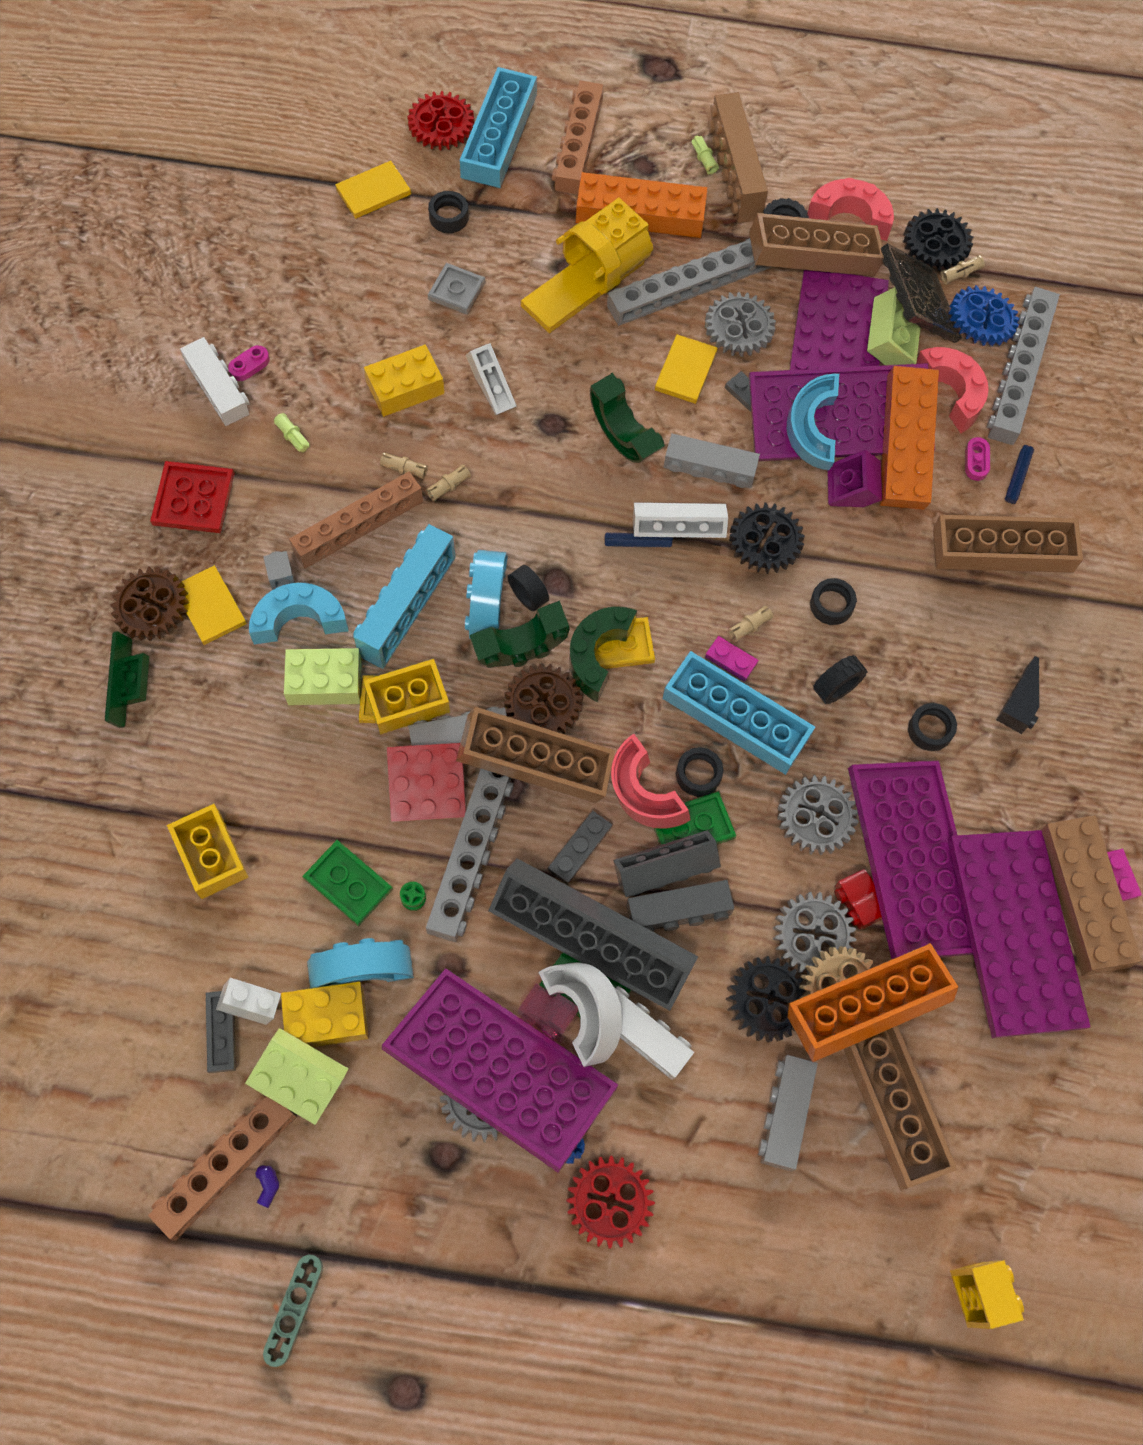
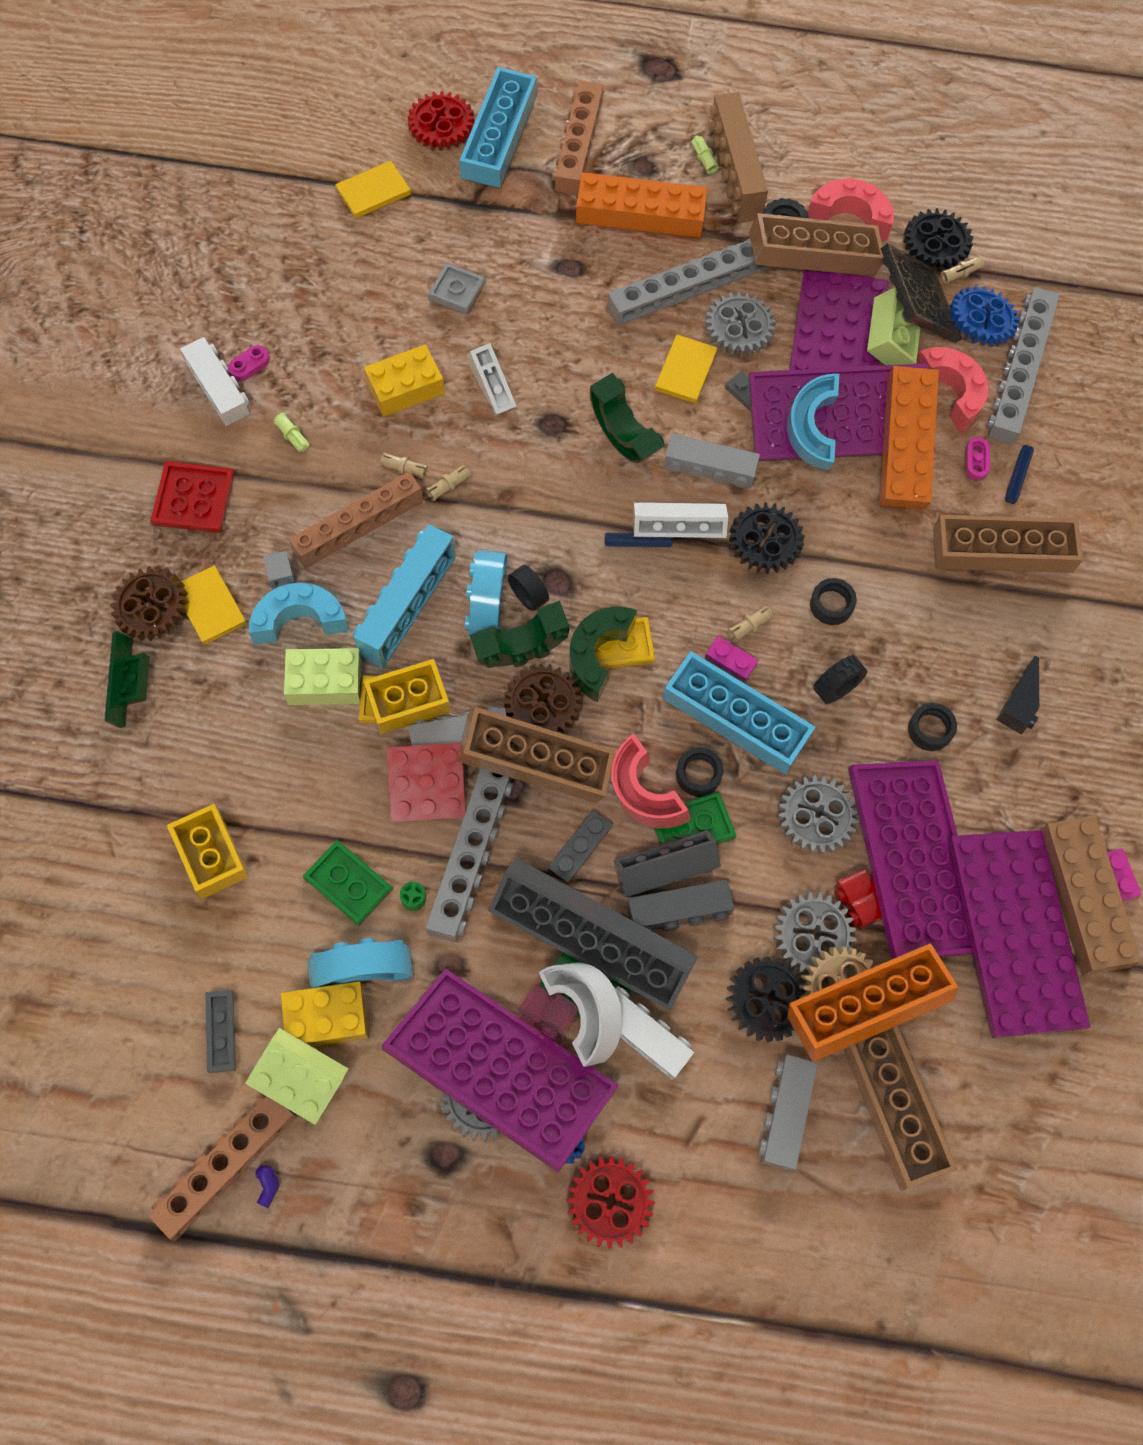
(248, 1001): white brick -> none
(289, 1308): sand green beam -> none
(448, 198): black tyre -> none
(599, 258): yellow piece -> none
(855, 481): magenta slope -> none
(987, 1295): yellow brick -> none

